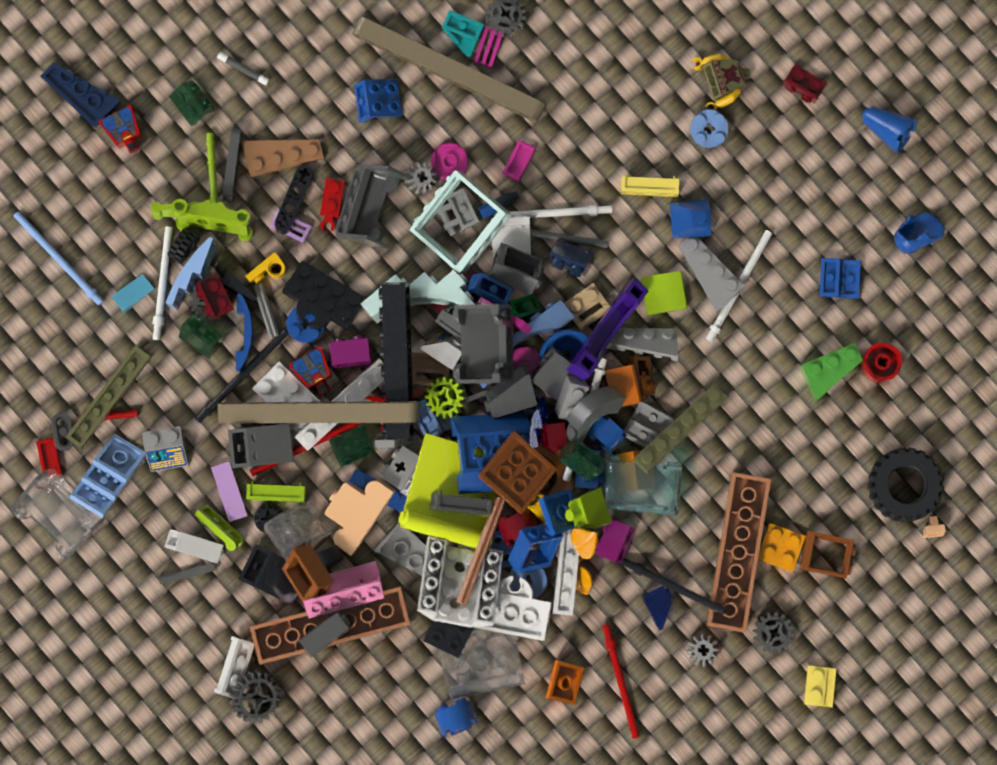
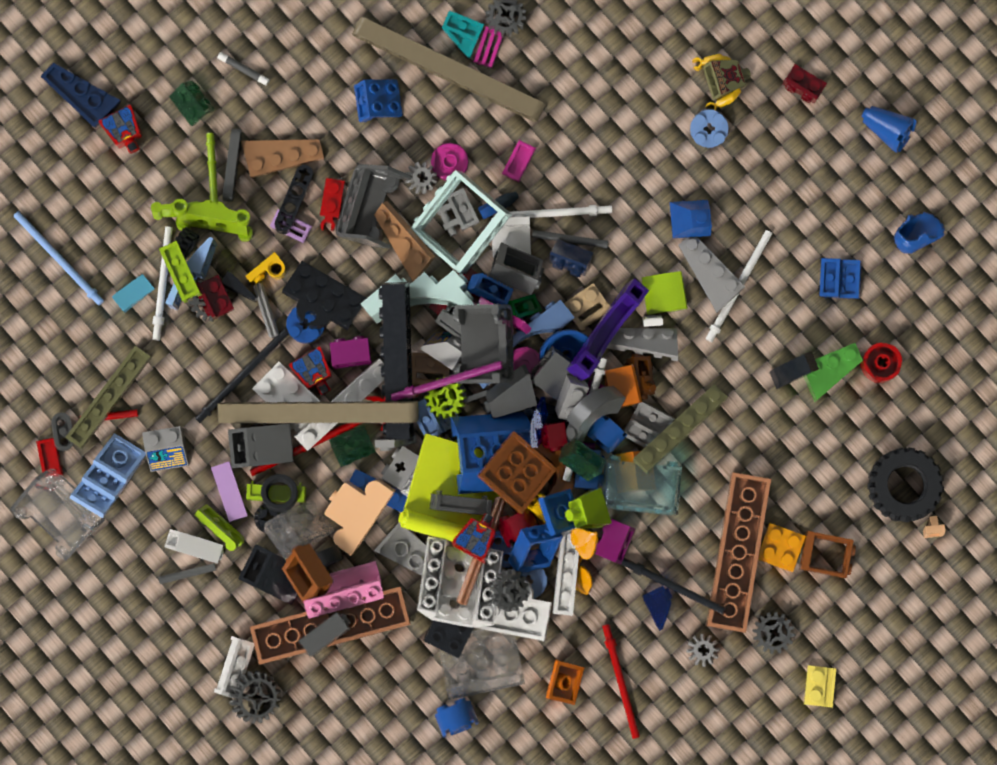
(179, 271): none -> lime container
(200, 336): clear green brick -> none
(243, 356): blue slope -> none
(274, 479): none -> black tyre
(407, 245): none -> medium nougat wing
(411, 391): none -> magenta bar
(476, 538): none -> torso
(509, 590): none -> dark grey gear
(649, 186): light yellow container -> none
(652, 320): none -> white tile
(794, 370): none -> black slope

